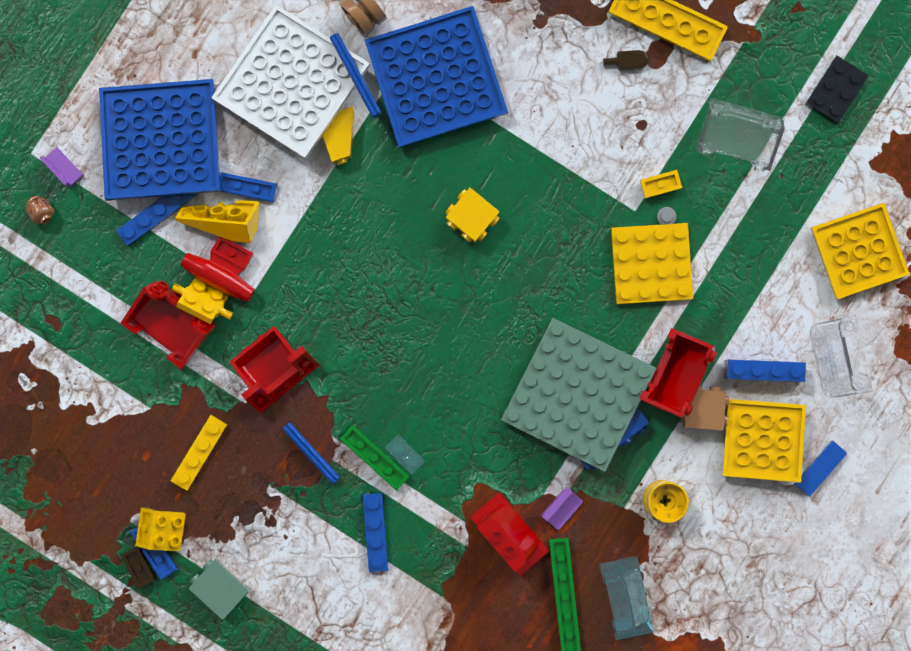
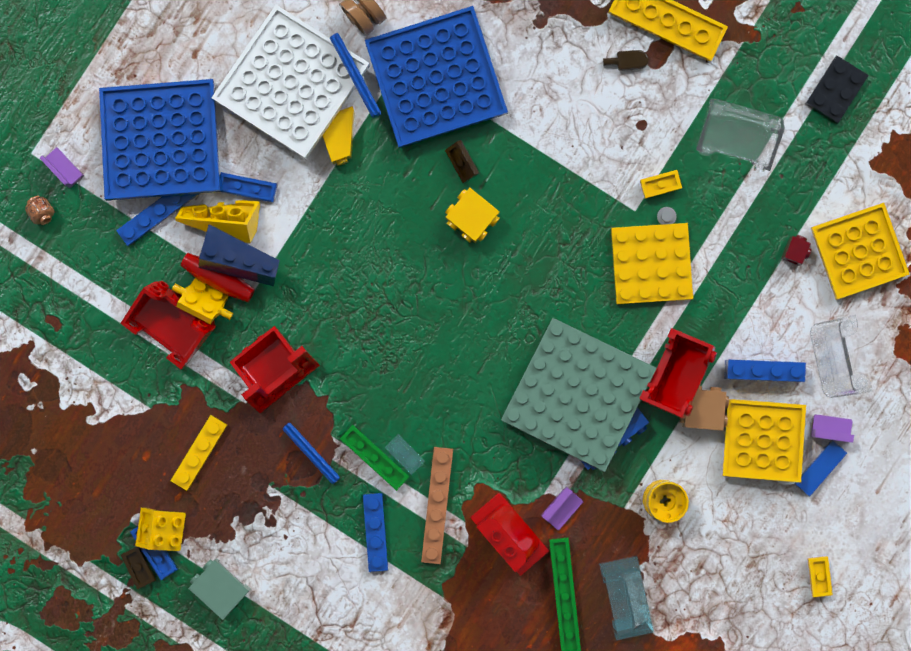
(236, 258): none -> dark blue wedge
(437, 505): none -> nougat plate
(462, 161): none -> dark brown plate
(797, 250): none -> dark red brick
(820, 576): none -> yellow plate
(832, 428): none -> medium lavender panel

